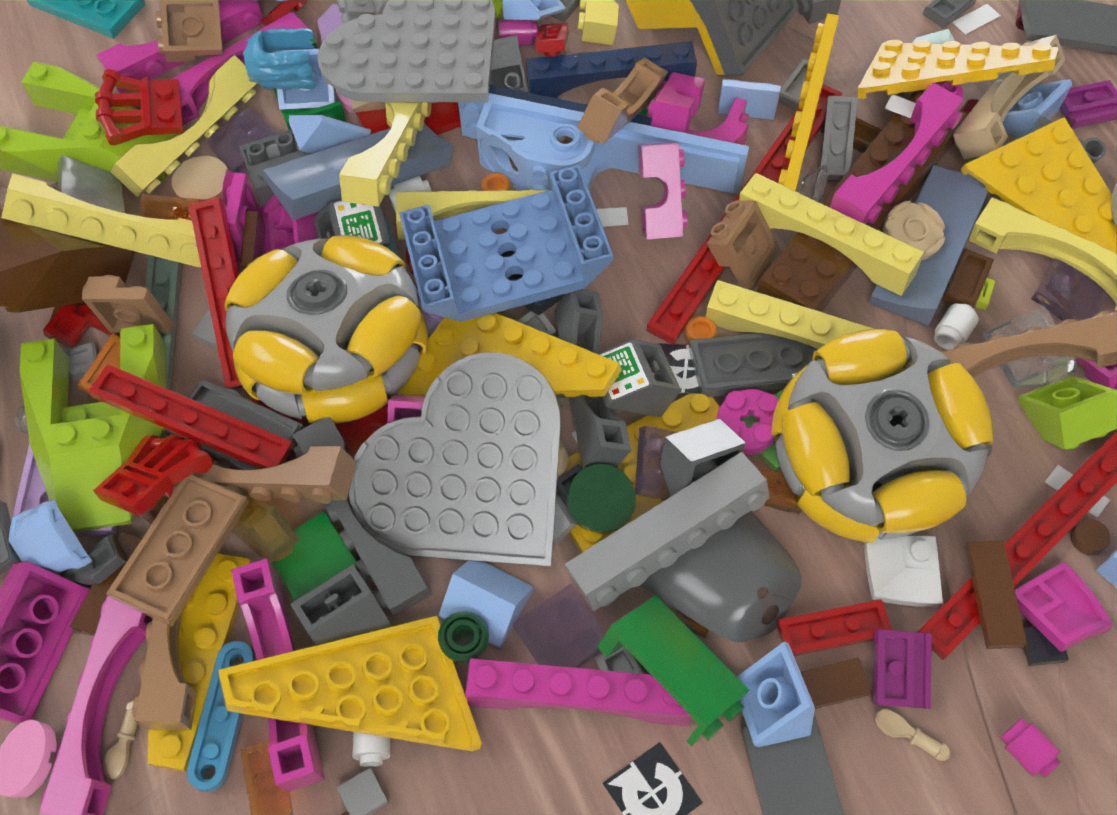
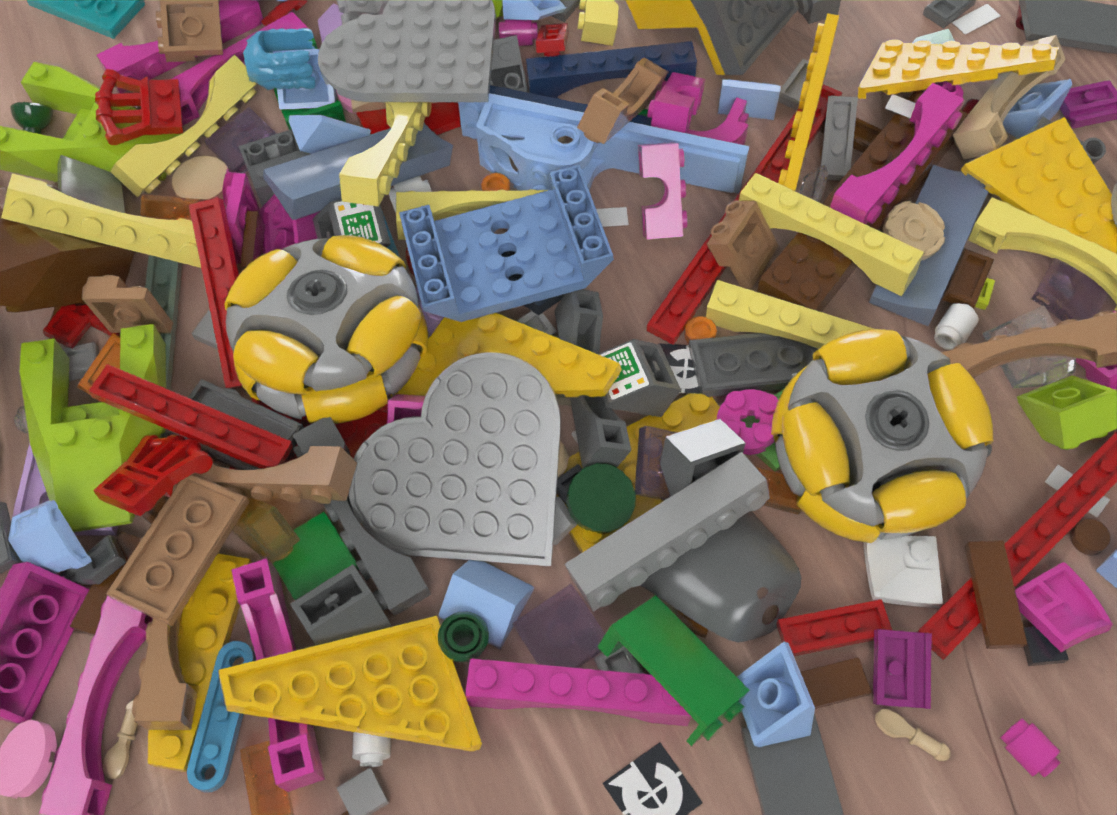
(31, 116): none -> dark green brick

